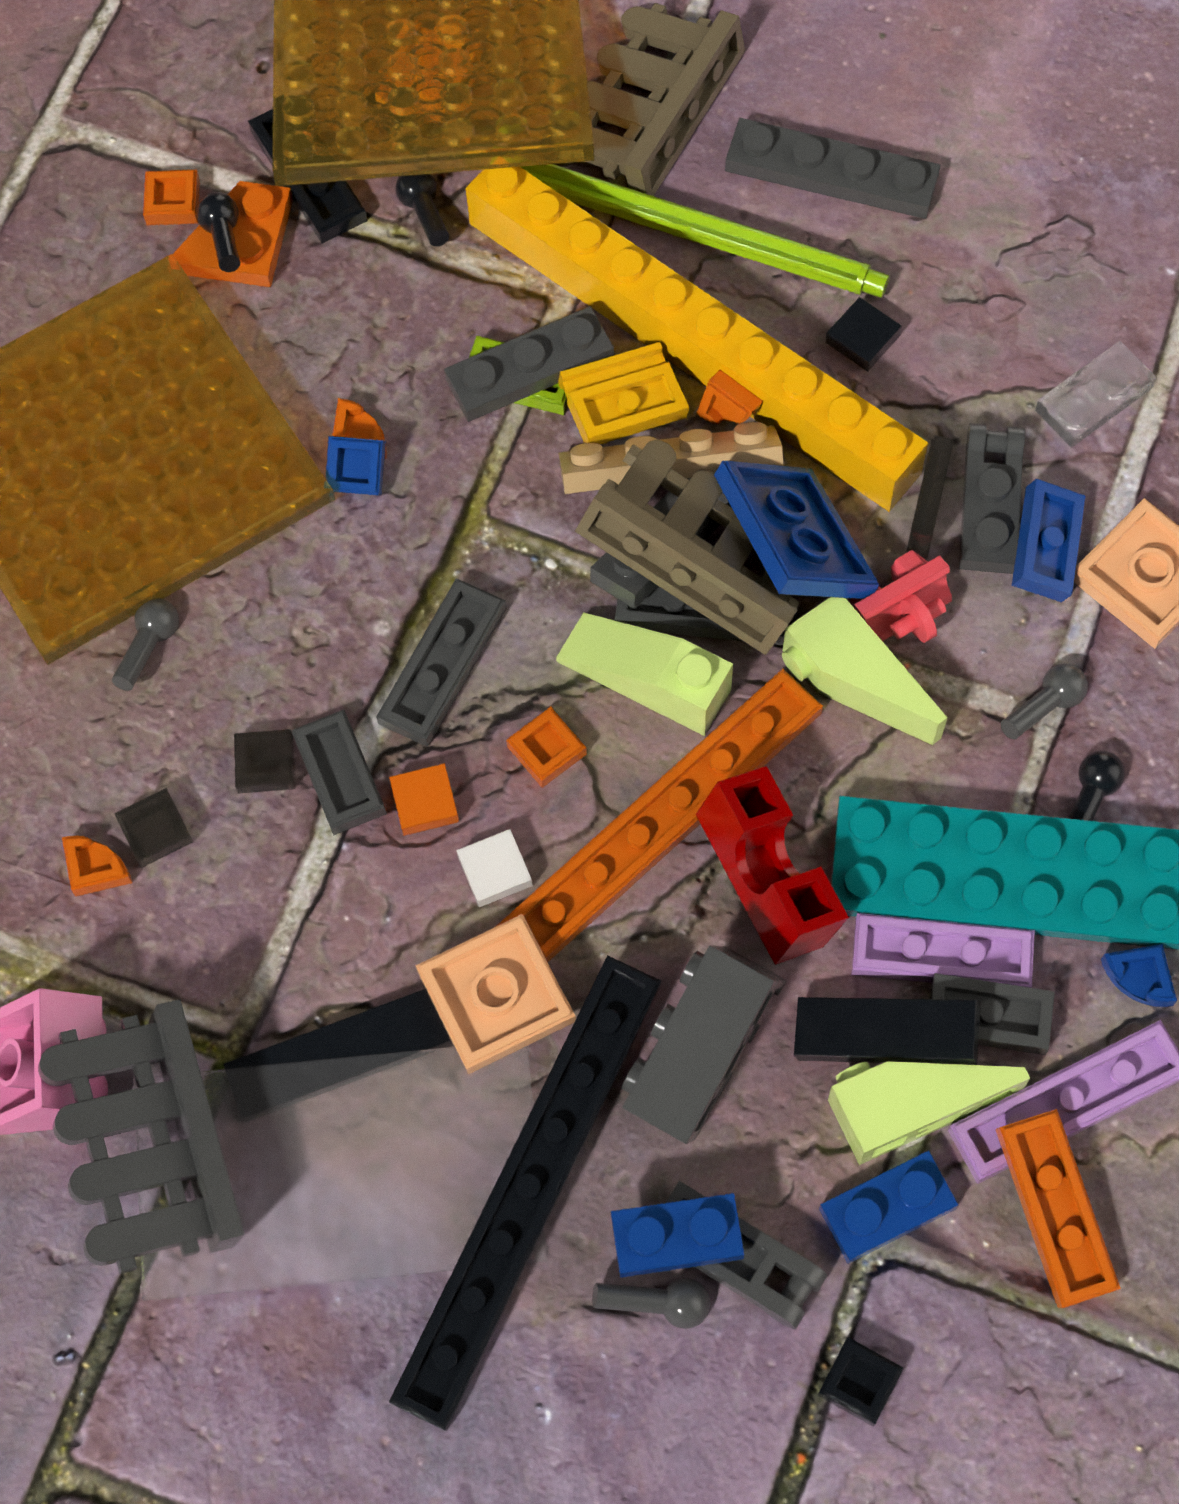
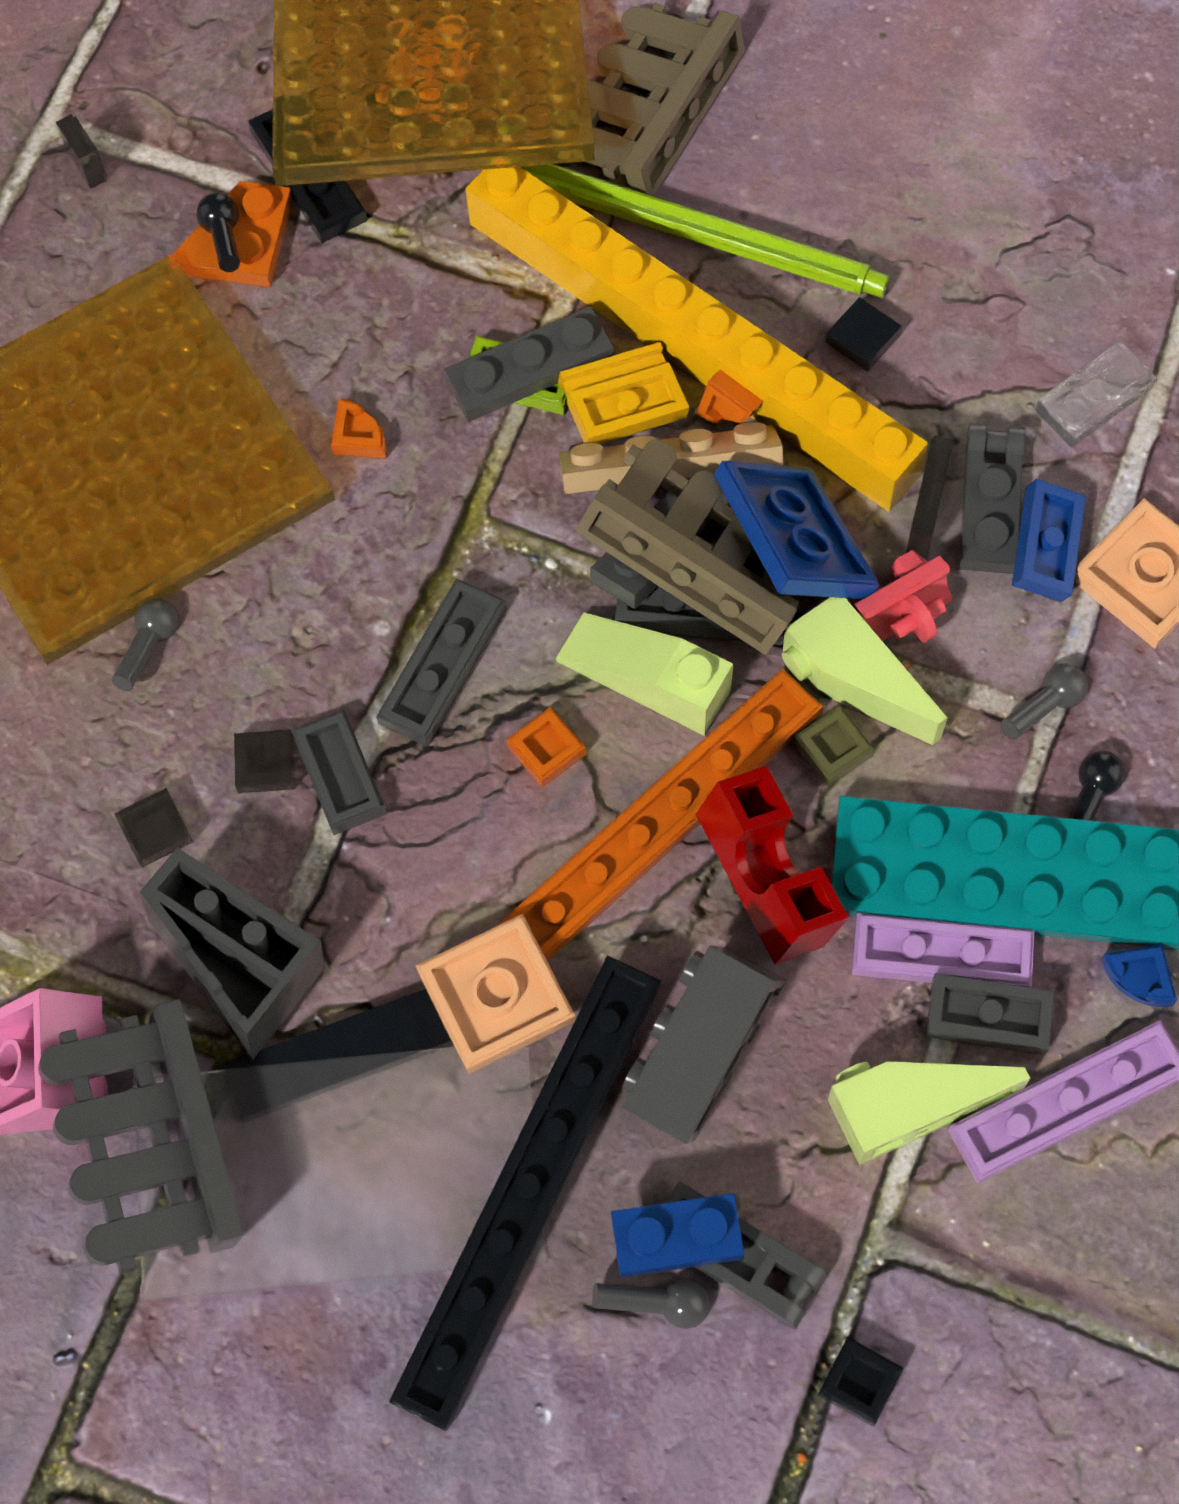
(81, 150): none -> clear smoke tile
(93, 866): orange tile -> none
(171, 197): orange tile -> none
(232, 947): none -> dark grey wedge
(355, 465): blue tile -> none
(419, 193): black bar -> none
(424, 799): orange tile -> none
(494, 868): white tile -> none
(832, 168): dark grey plate -> none
(833, 746): none -> olive tile
(887, 1030): black tile -> none
(888, 1207): blue plate -> none
(1057, 1209): orange tile -> none

